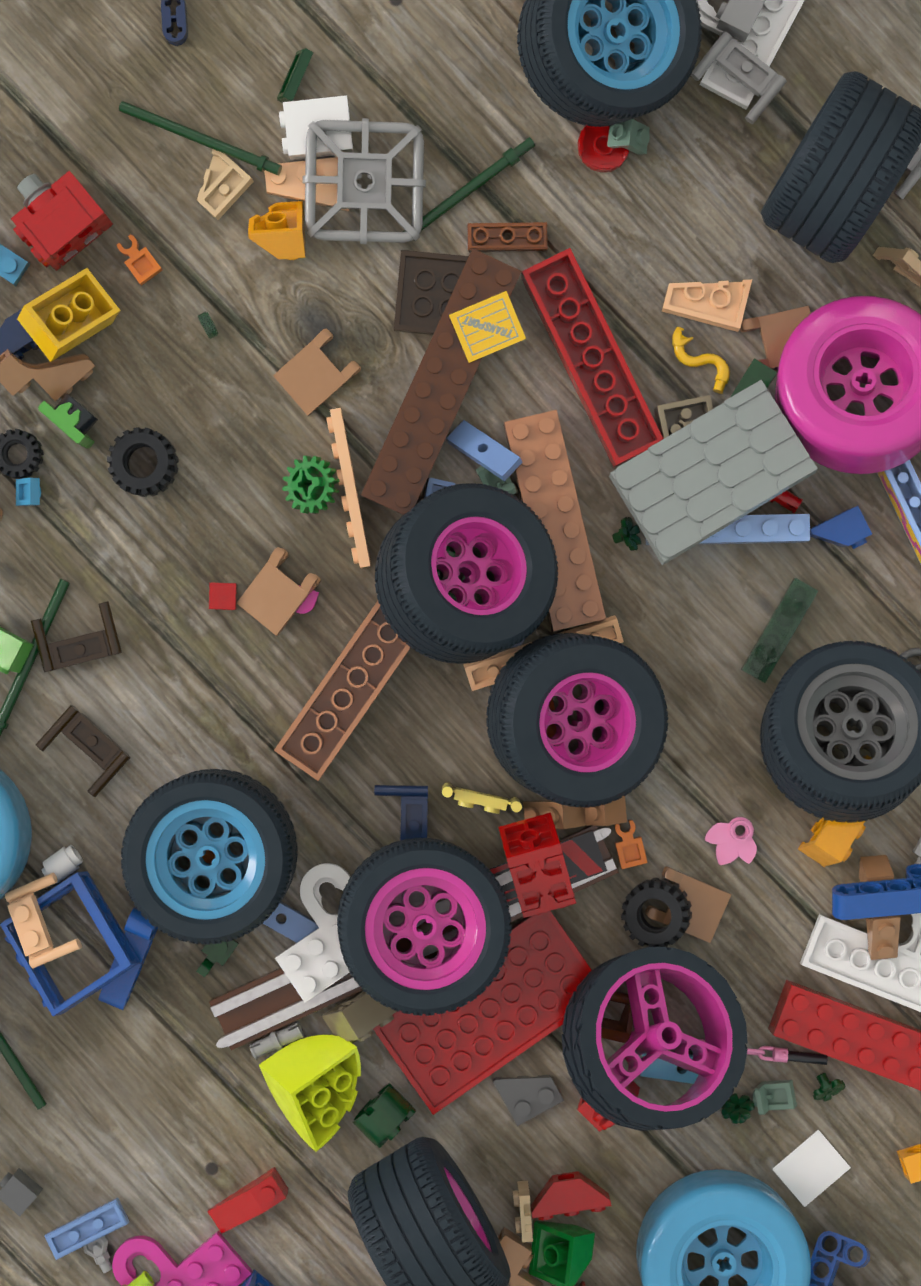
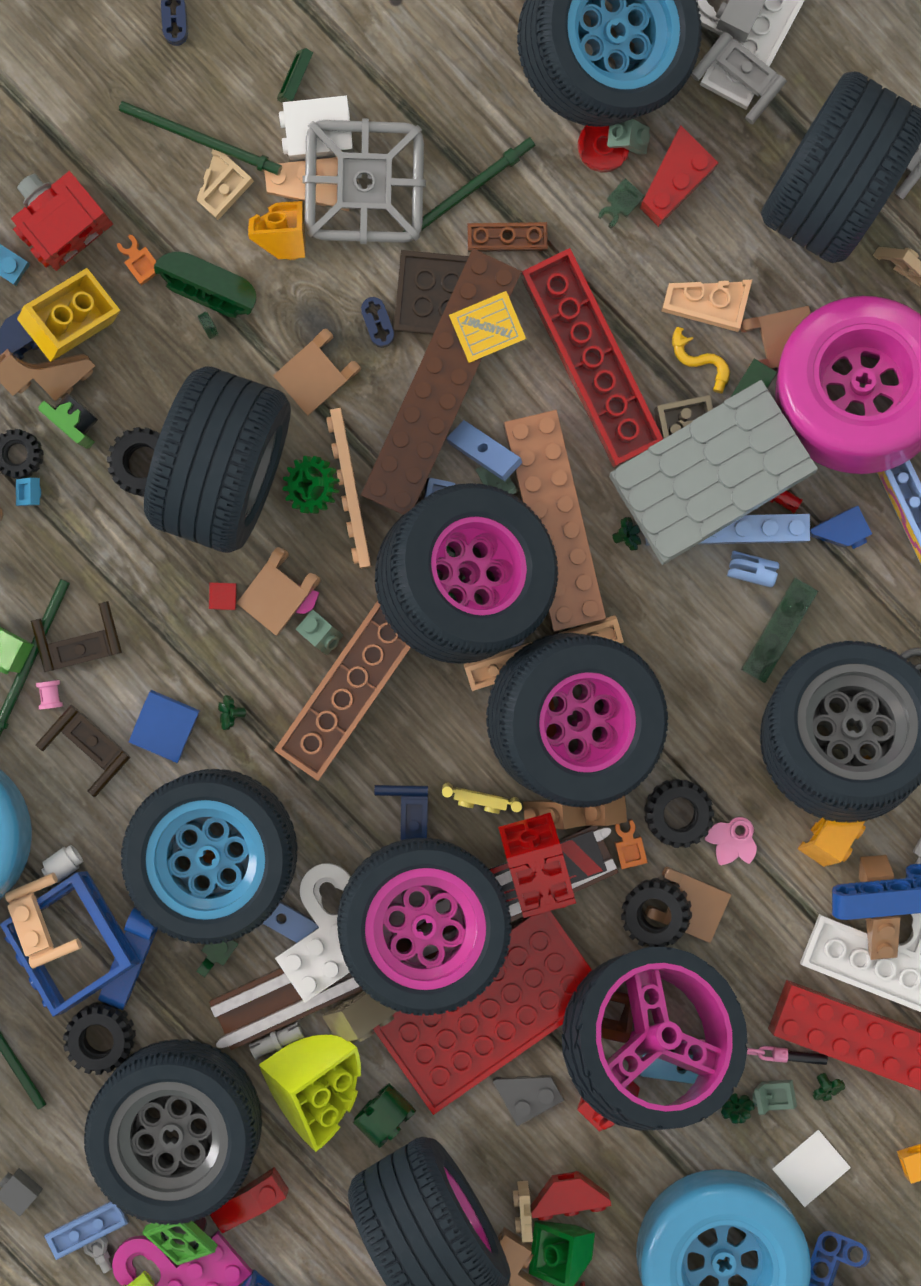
(49, 694): none -> bright pink bush
(83, 1053): none -> black tyre
(133, 1171): none -> wheel
(164, 726): none -> blue slope
(181, 1241): none -> bright green piece
(206, 283): none -> dark green brick
(216, 459): none -> black wheel
(230, 712): none -> dark green plant
(319, 632): none -> sand green bracket
(383, 320): none -> dark blue beam
(622, 200): none -> clear green plate
(678, 176): none -> red wedge
(695, 829): none -> black tyre
(753, 569): none -> light blue arm

